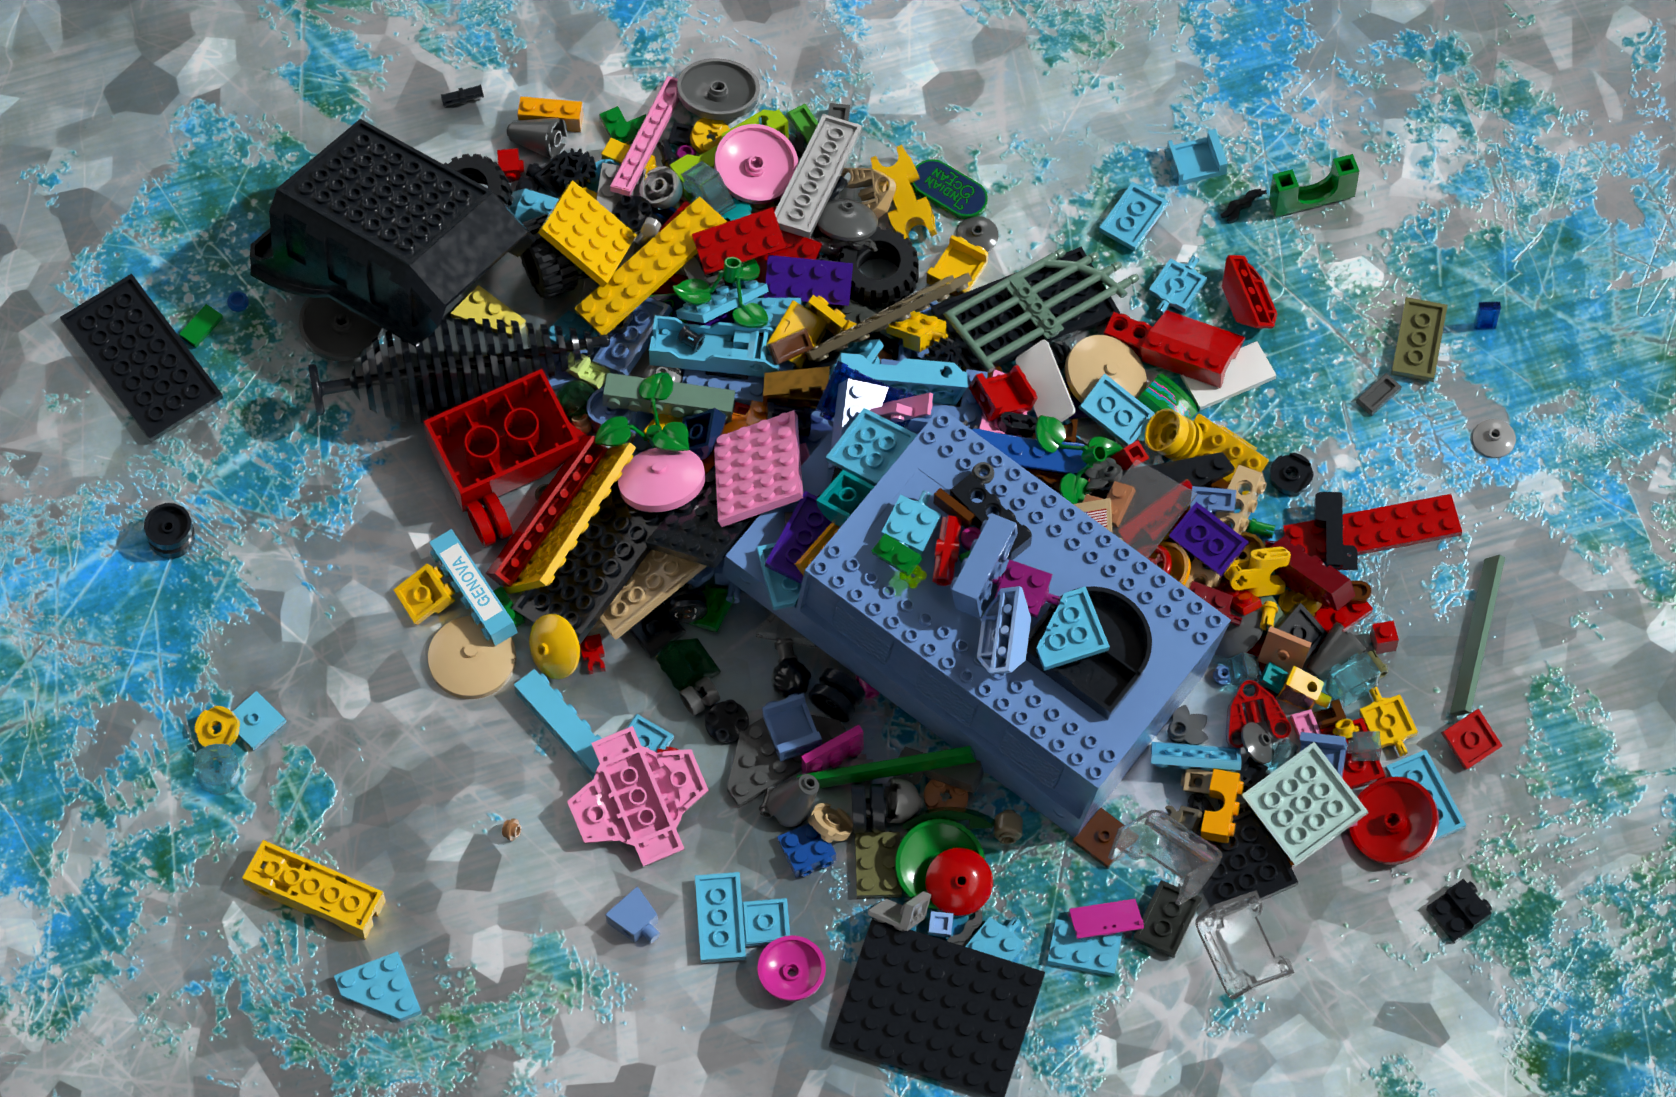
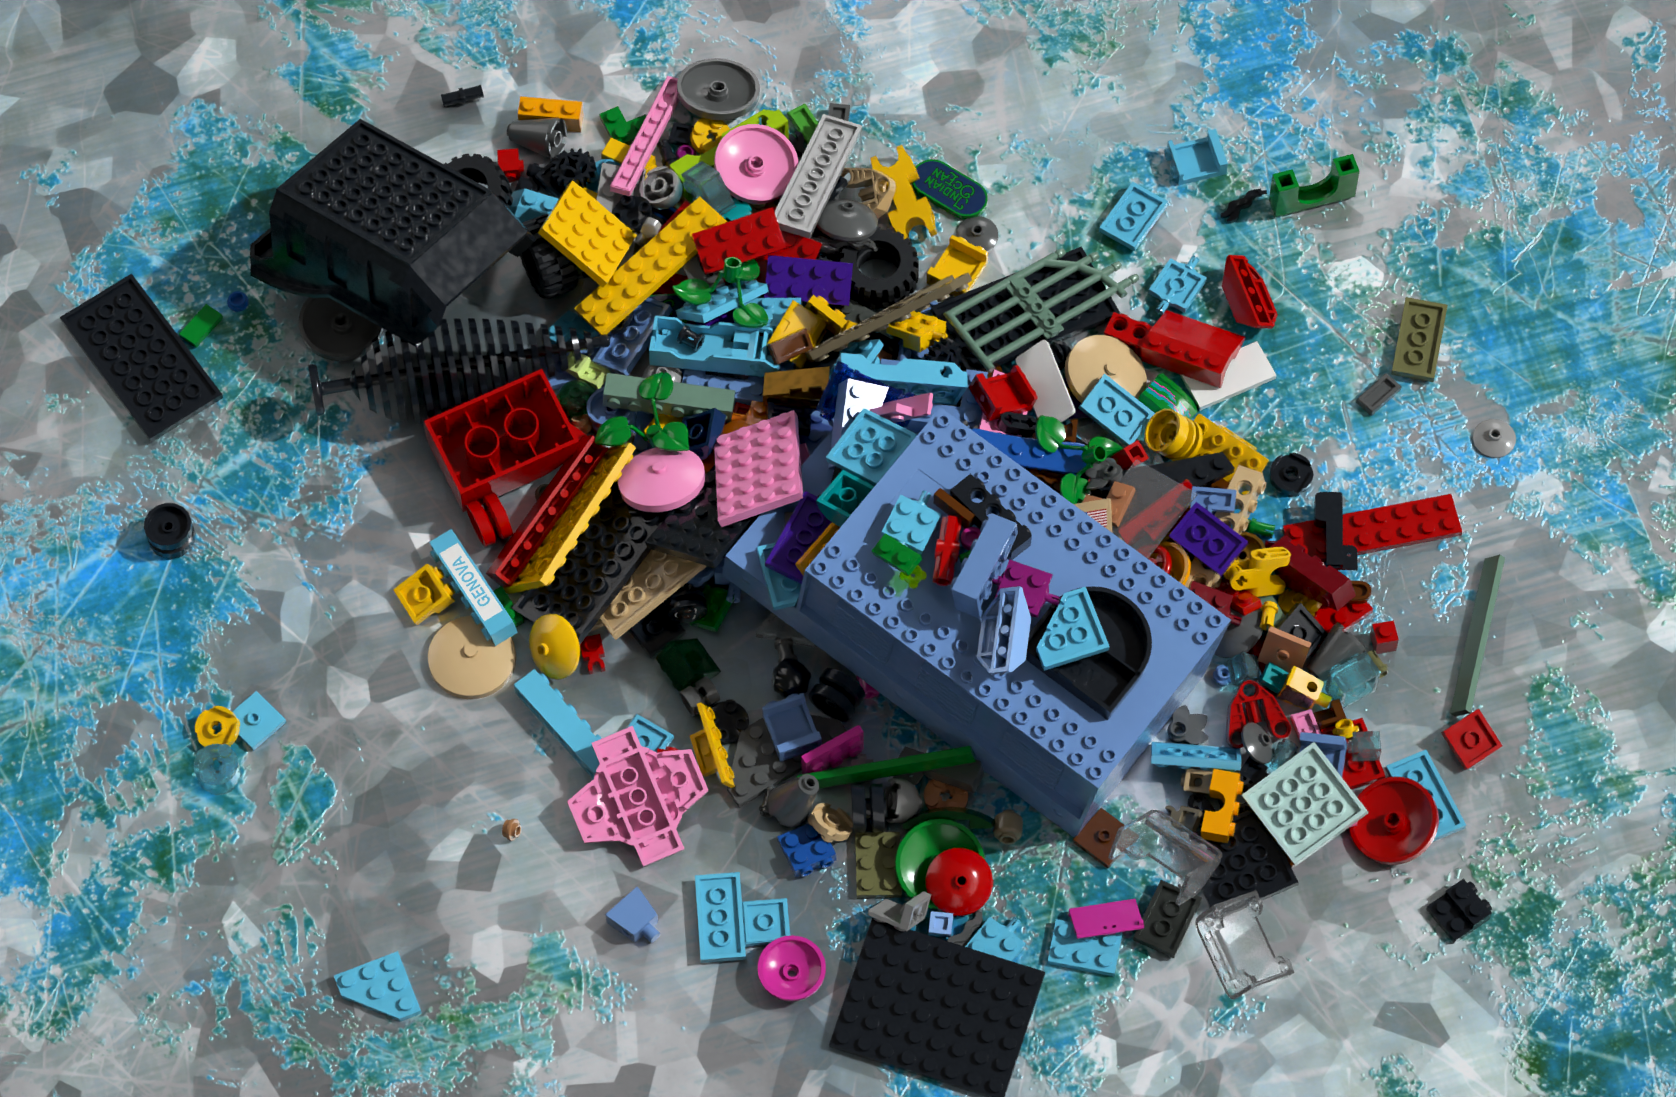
(313, 889): yellow piece -> none
(484, 305): light yellow wing -> none
(709, 750): none -> yellow bracket
(983, 467): dark grey plate -> none
(1391, 719): yellow plate -> none
(1487, 315): clear blue tile -> none

